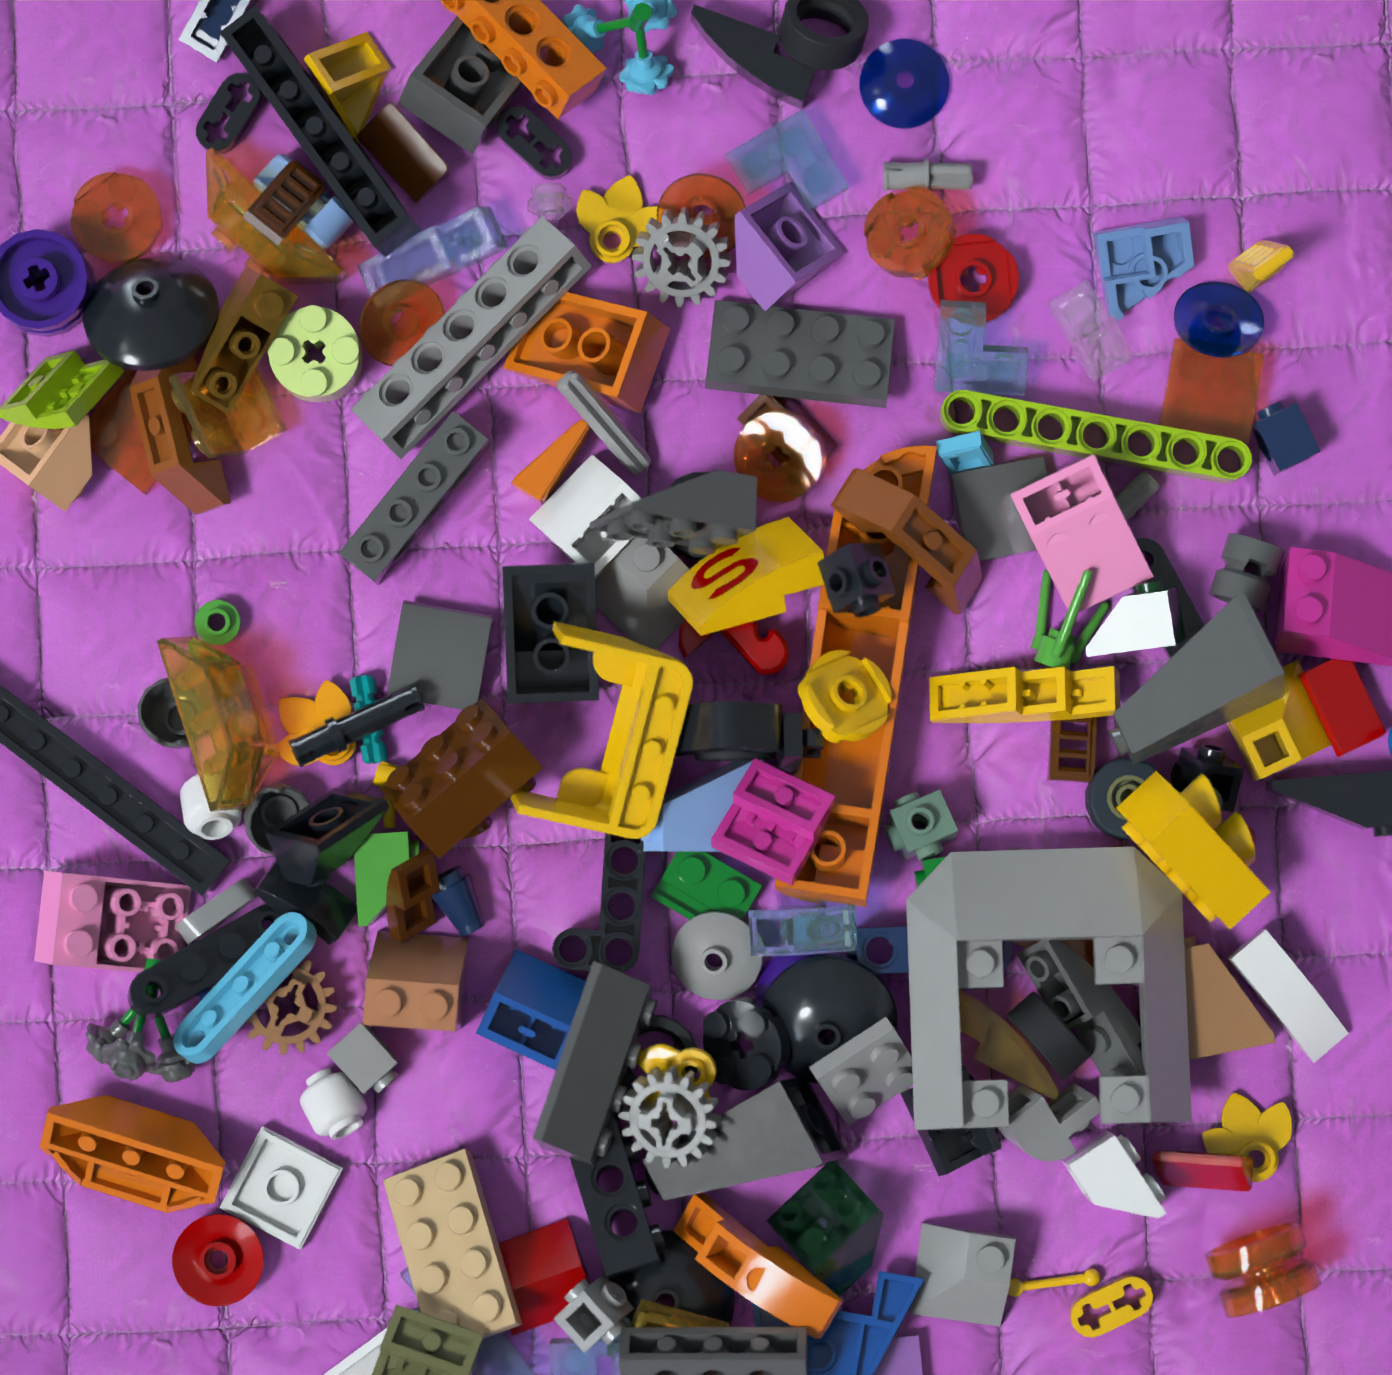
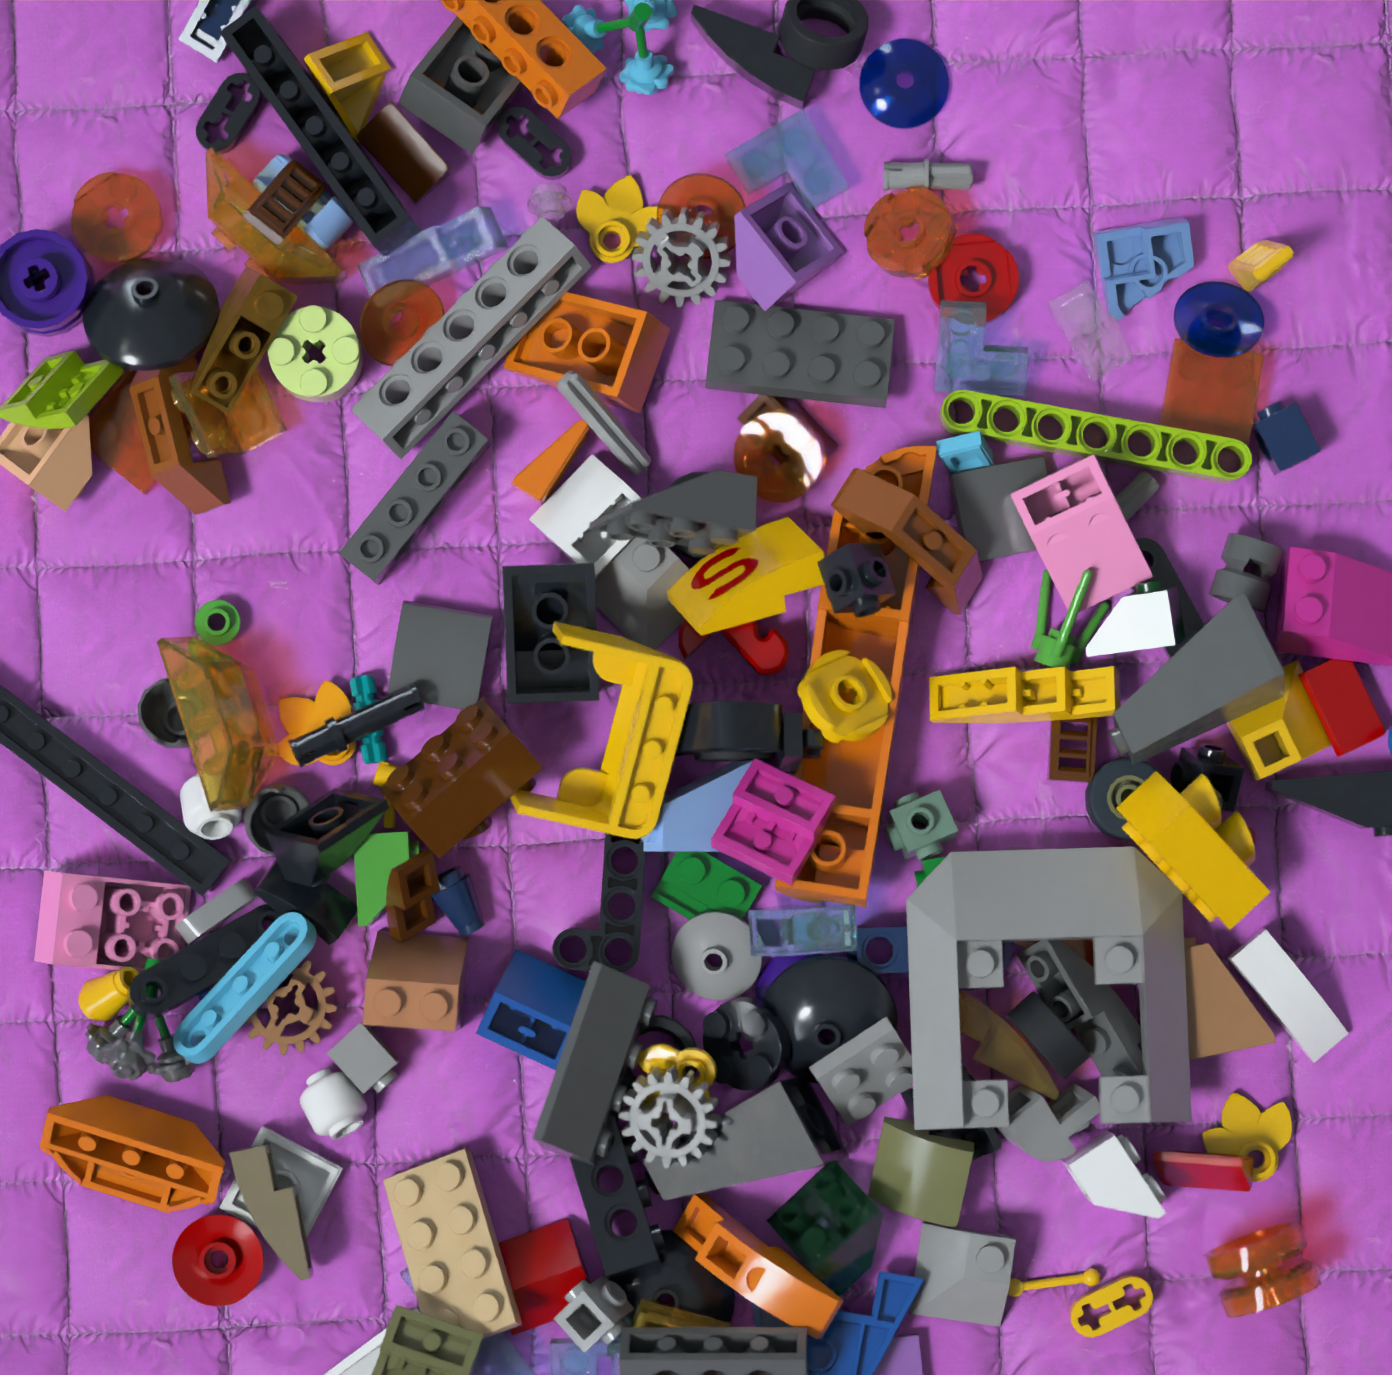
(106, 994): none -> yellow cone
(273, 1208): none -> dark tan slope
(920, 1172): none -> olive slope

